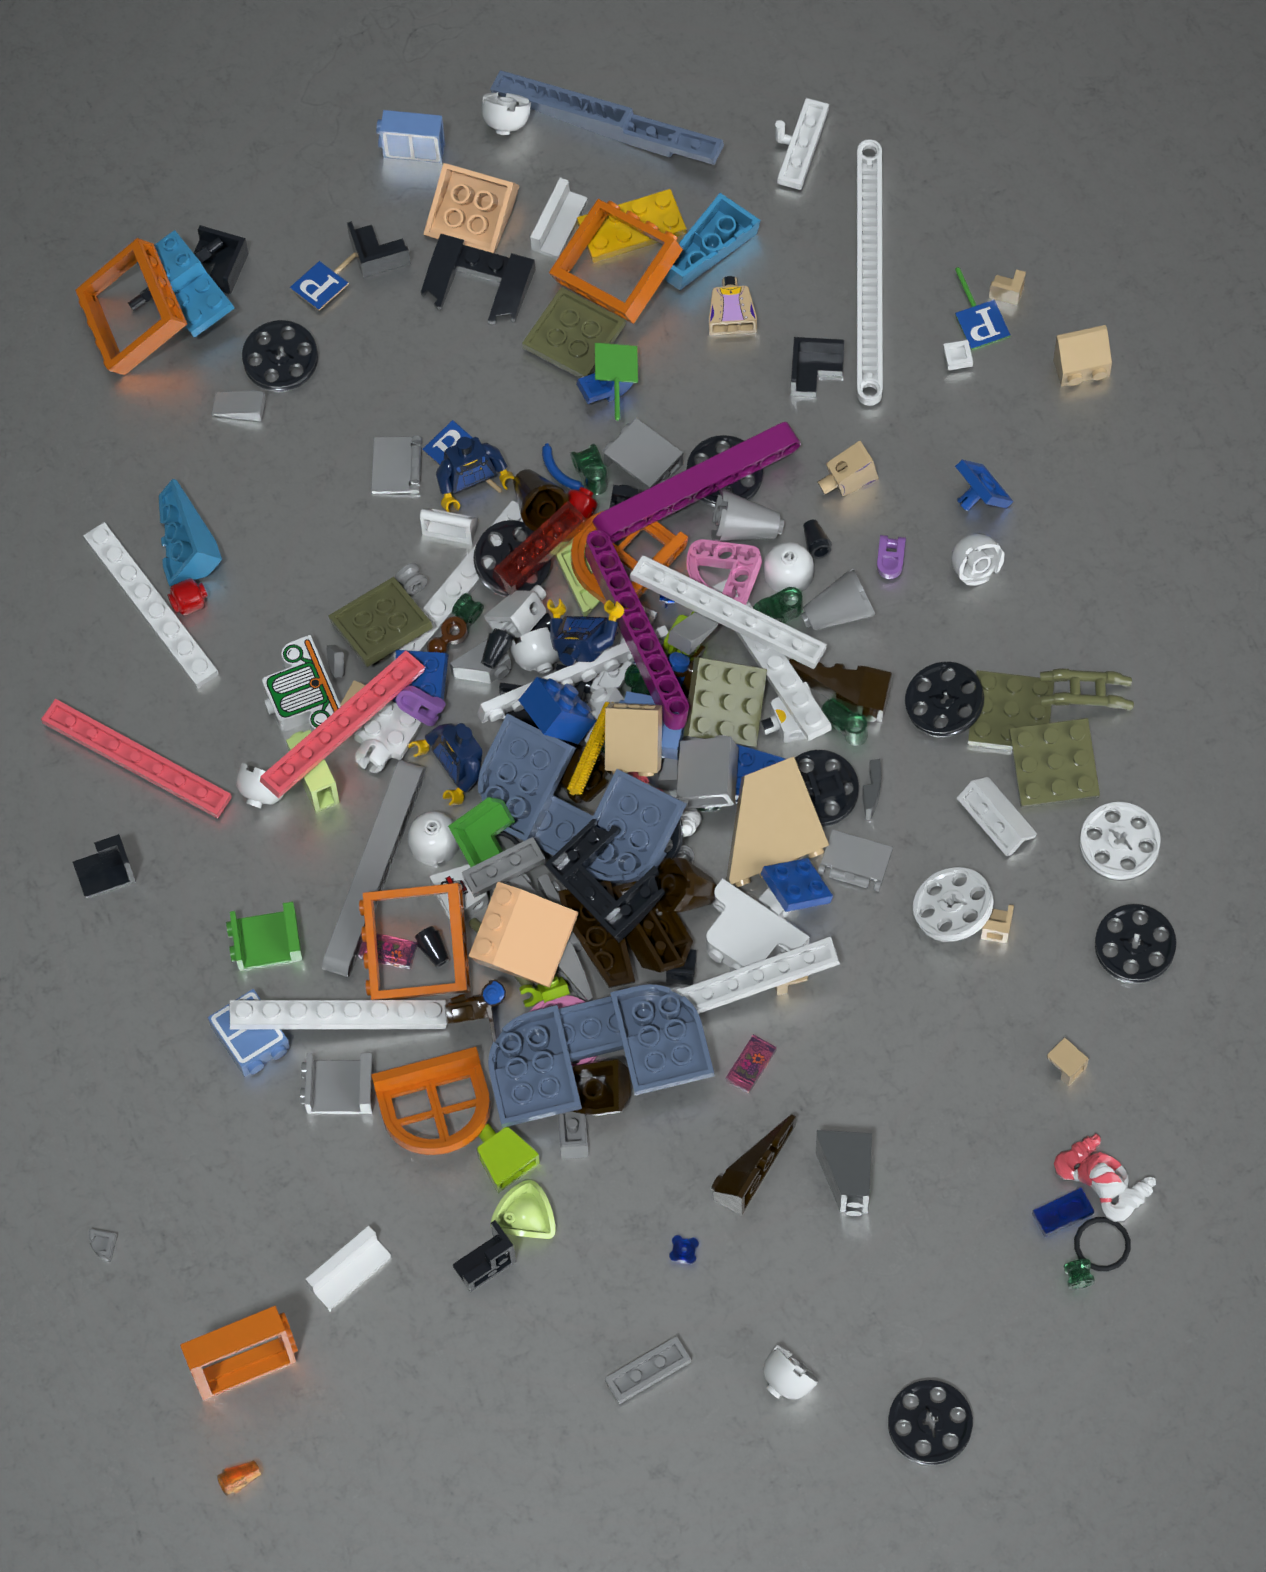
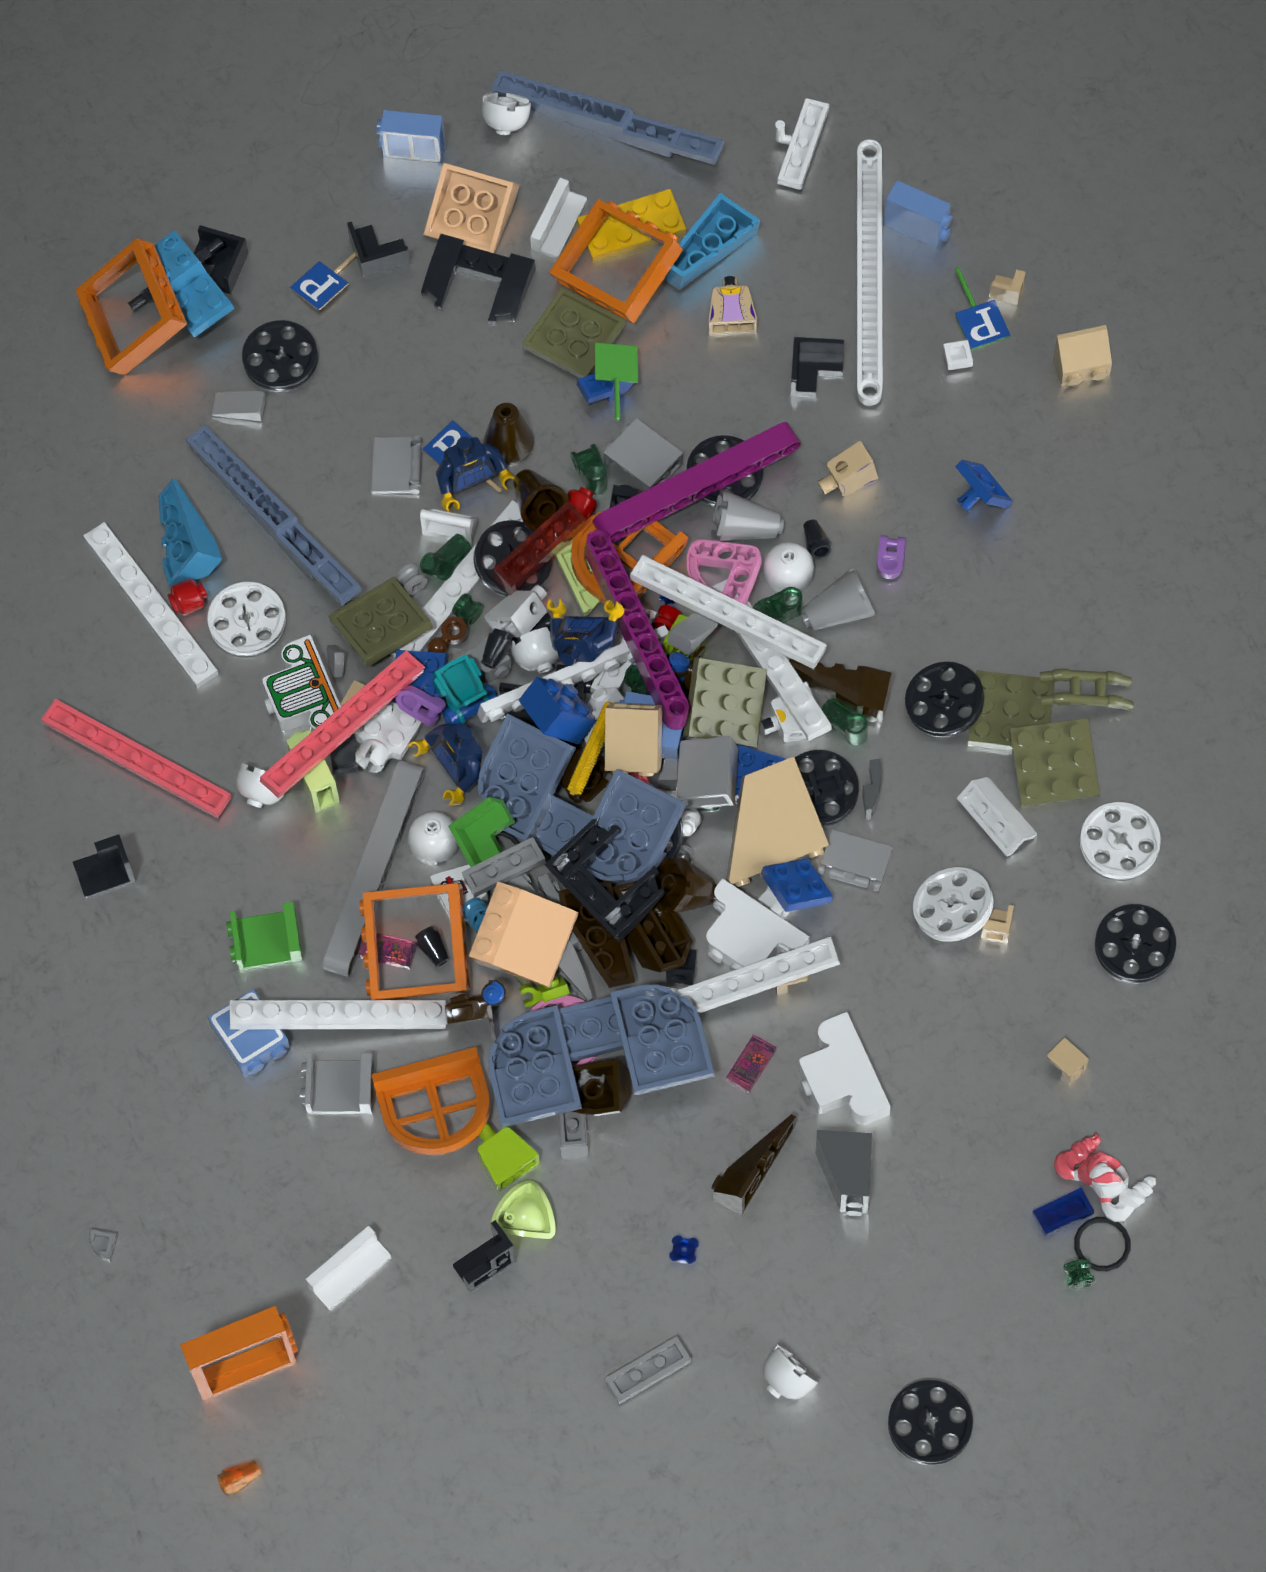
(256, 613): none -> white wedge
(273, 516): none -> sand blue slope
(344, 758): none -> black bracket
(442, 562): none -> clear green piece
(462, 689): none -> teal piece
(474, 912): none -> dark azure wheel
(509, 433): none -> dark brown cone
(555, 472): blue piece -> none
(666, 617): none -> red wheel
(842, 1073): none -> white brick
(917, 214): none -> medium blue brick
(976, 558): white cylinder -> none

